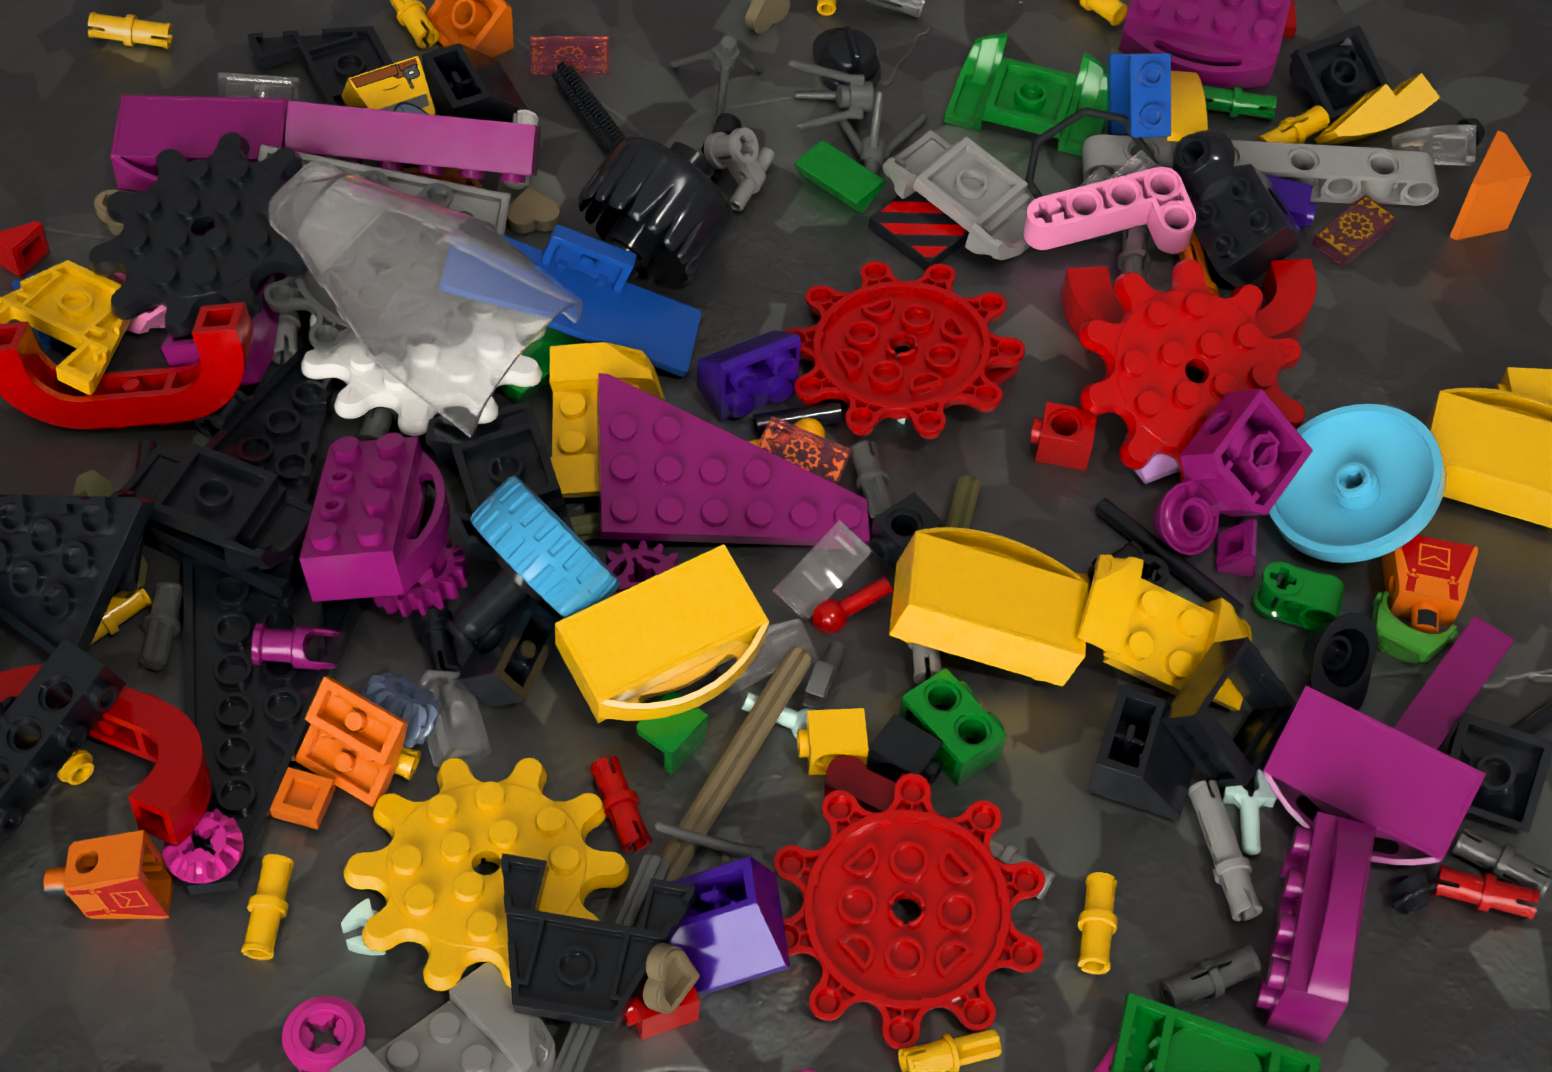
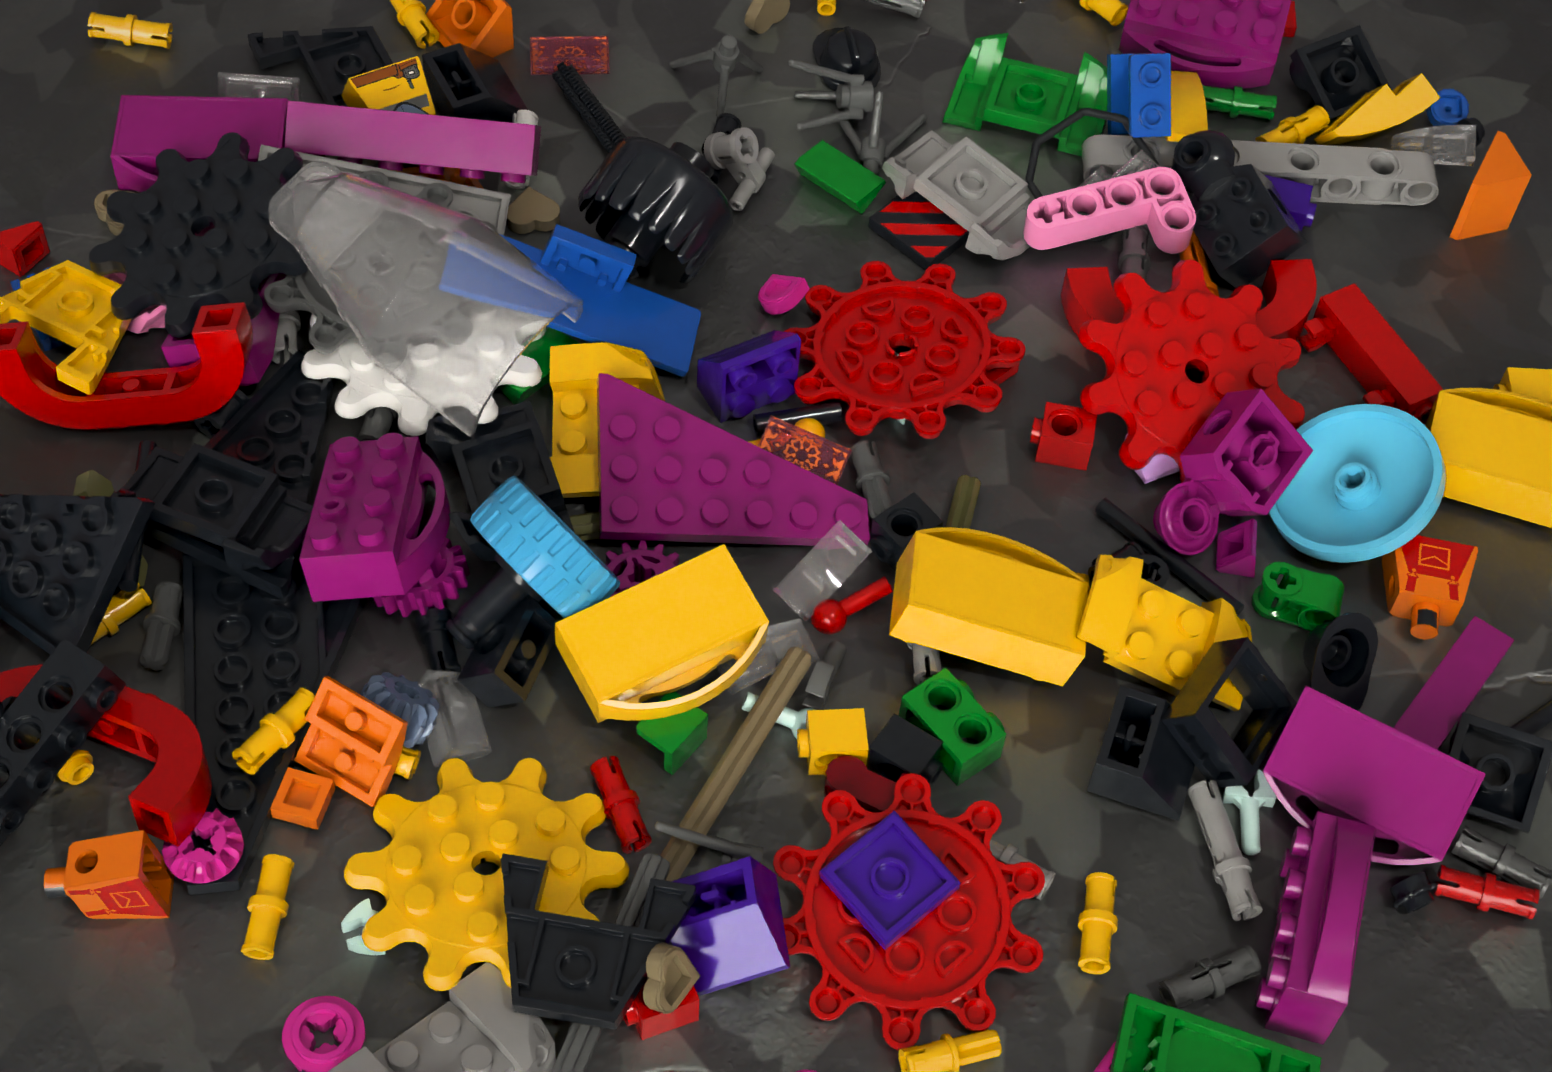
(274, 733): none -> yellow pin
(288, 646): magenta piece -> none
(782, 293): none -> dark pink tile
(889, 880): none -> dark purple tile
(1354, 230): tile -> none
(1371, 352): none -> red brick
(1404, 642): bright green helmet -> none
(1448, 109): none -> blue tile

